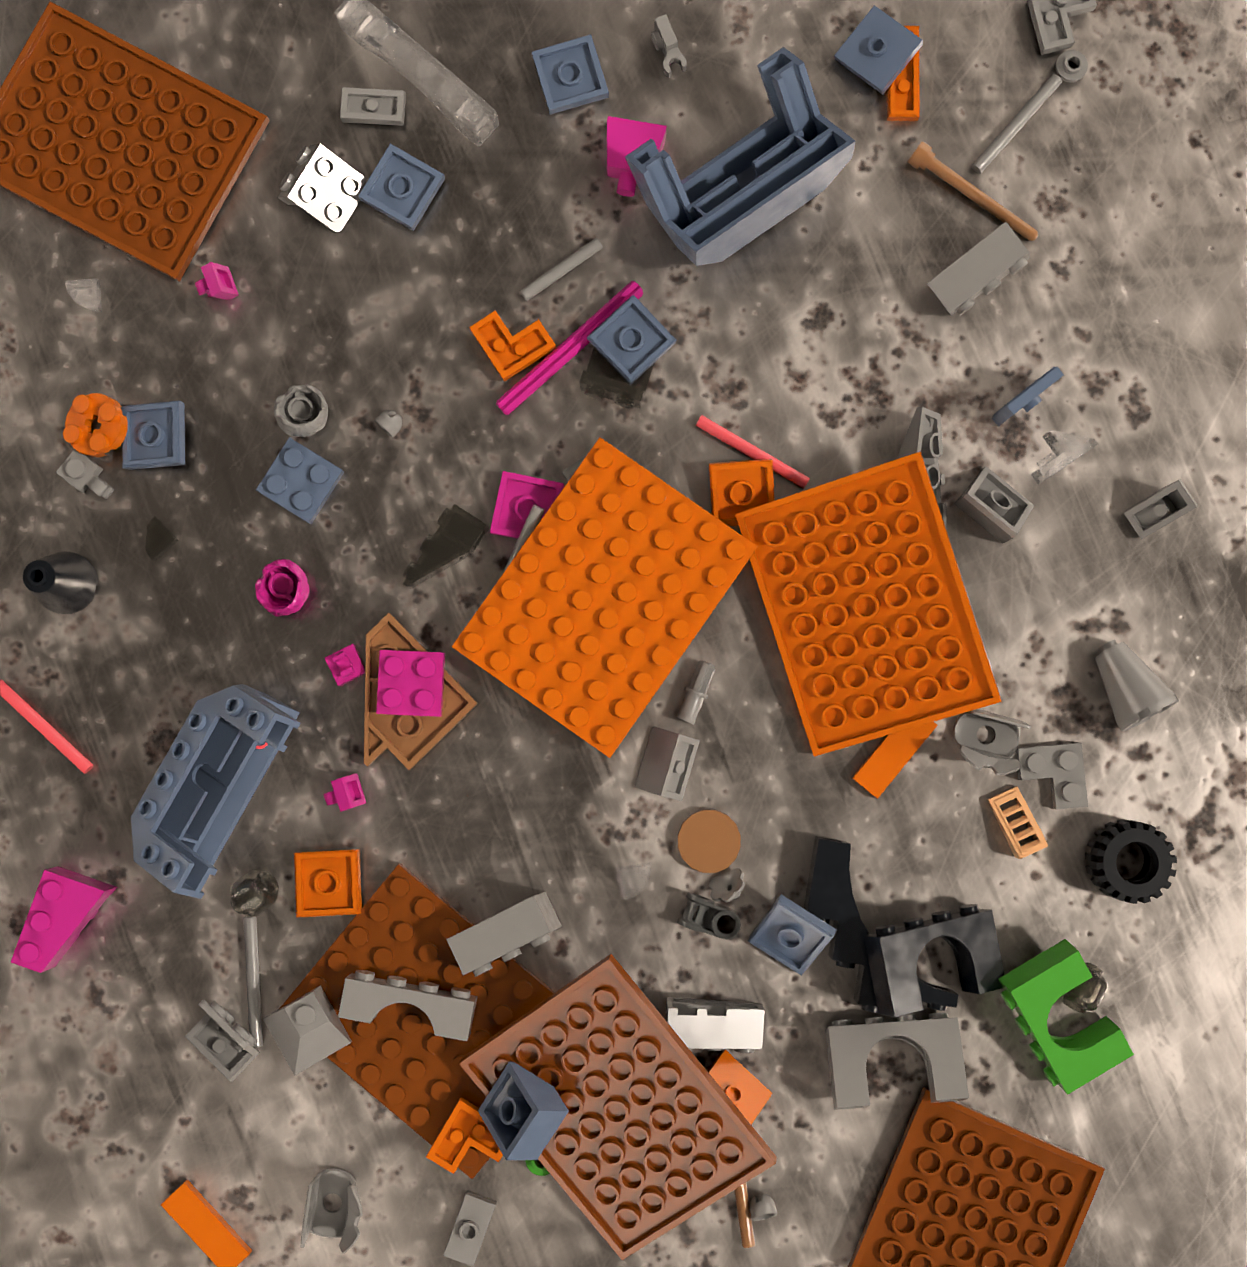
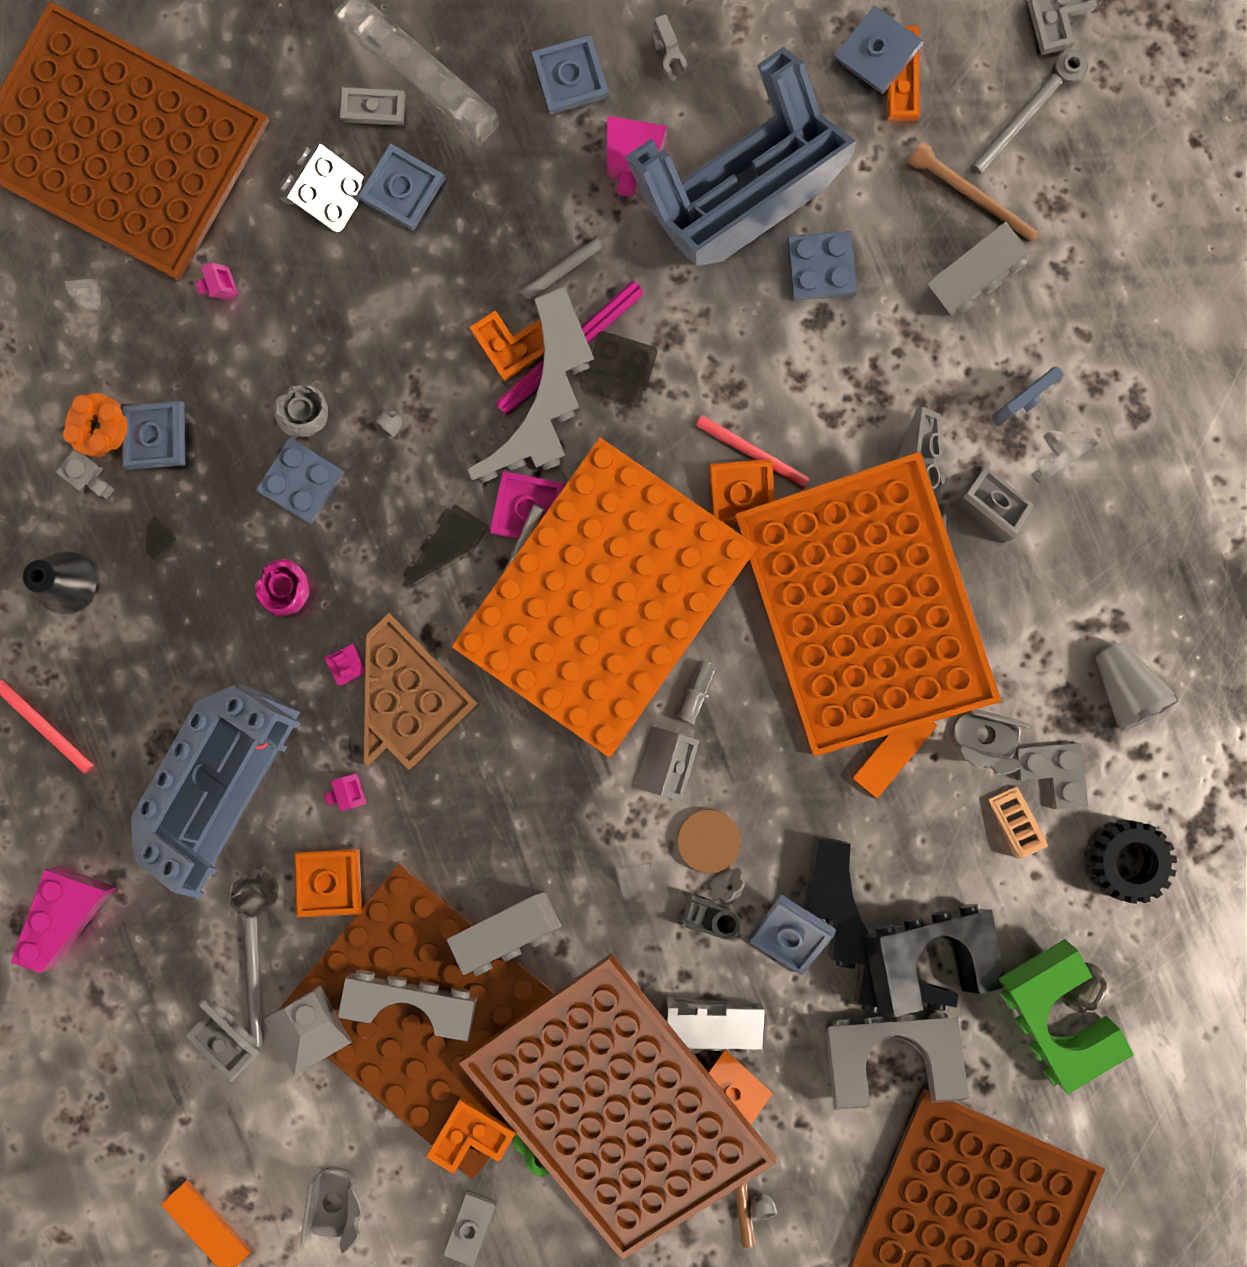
(410, 683): dark pink plate -> none
(522, 1113): sand blue slope -> none
(563, 351): none -> light grey arch
(631, 339): sand blue plate -> none
(822, 266): none -> sand blue plate
(1161, 509): light grey slope -> none

